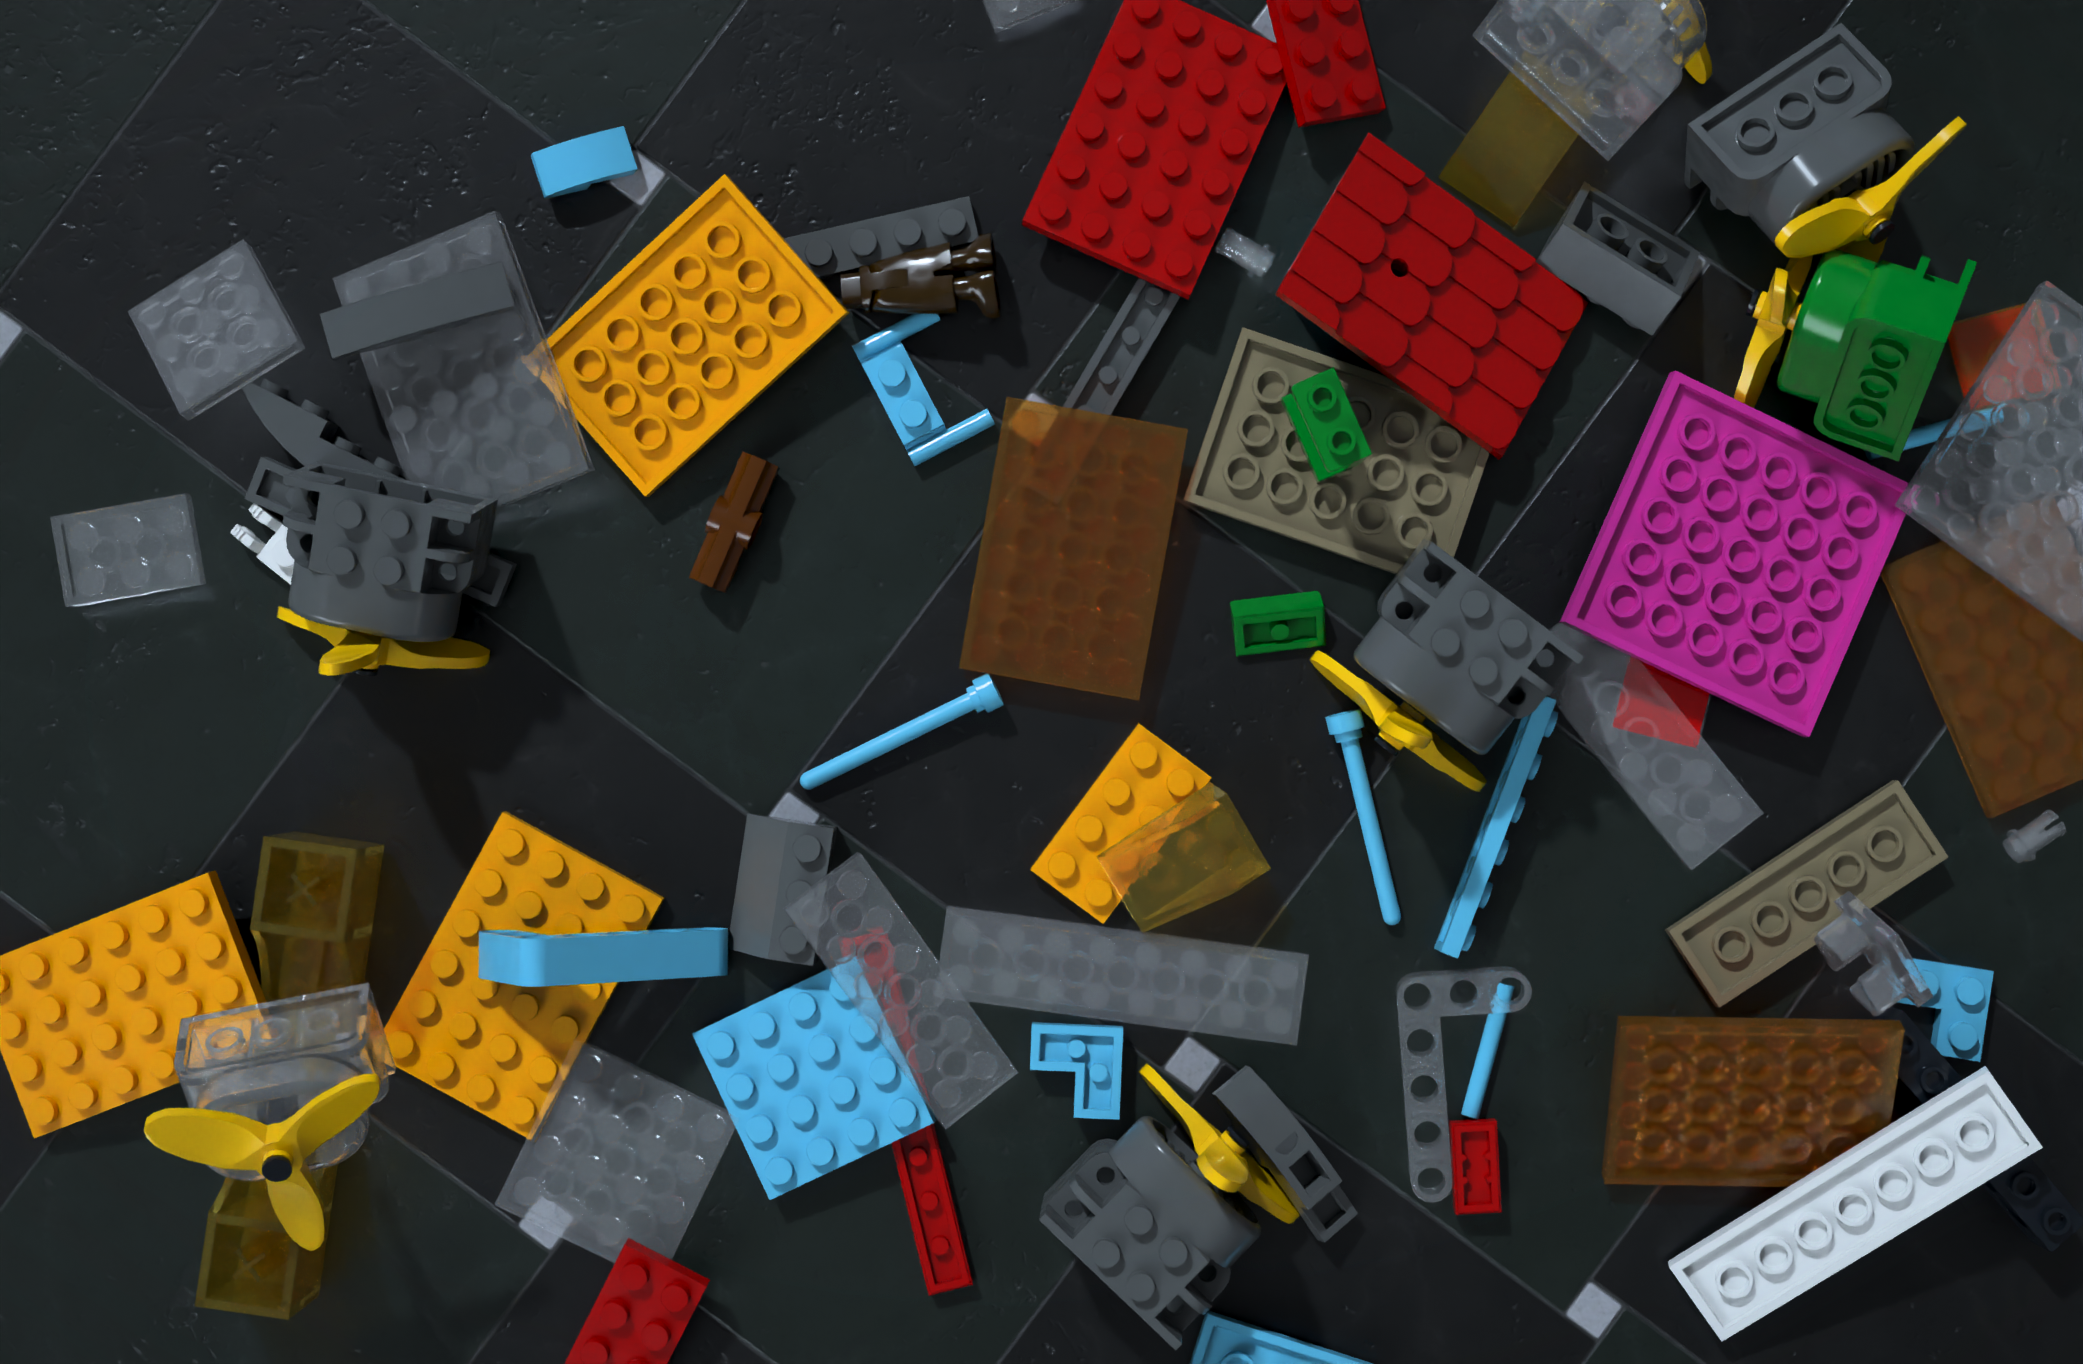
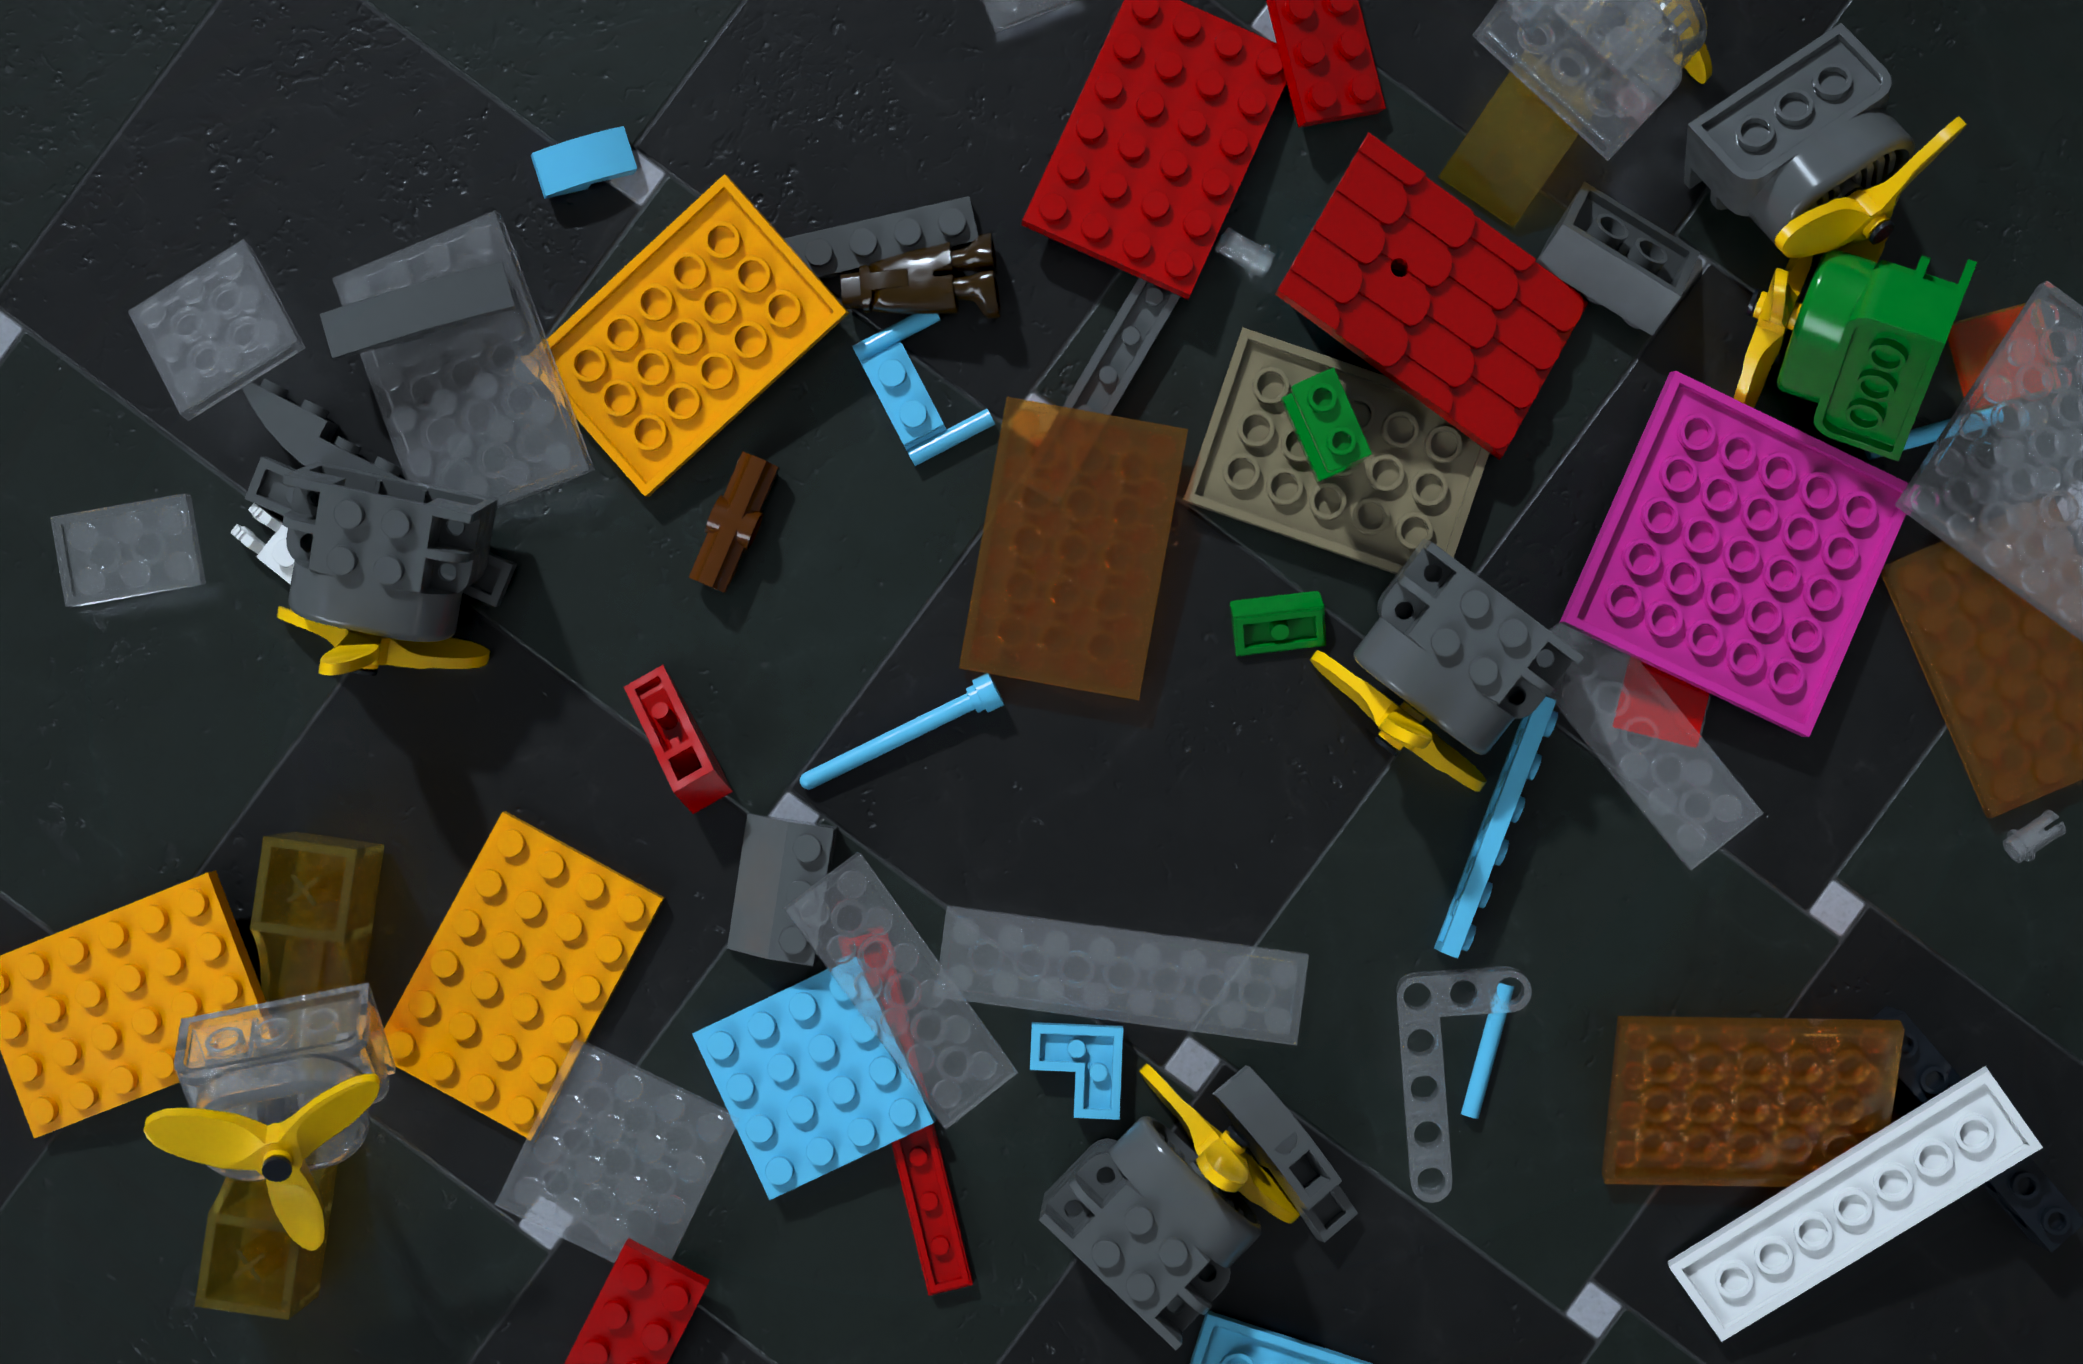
(601, 957): medium azure beam -> none
(677, 740): none -> red slope
(1130, 792): light orange plate -> none
(1184, 859): clear yellow slope -> none
(1347, 729): medium azure piece -> none
(1475, 1166): red plate -> none
(1792, 897): dark tan plate -> none
(1893, 969): clear panel -> none
(1960, 1006): medium azure plate -> none

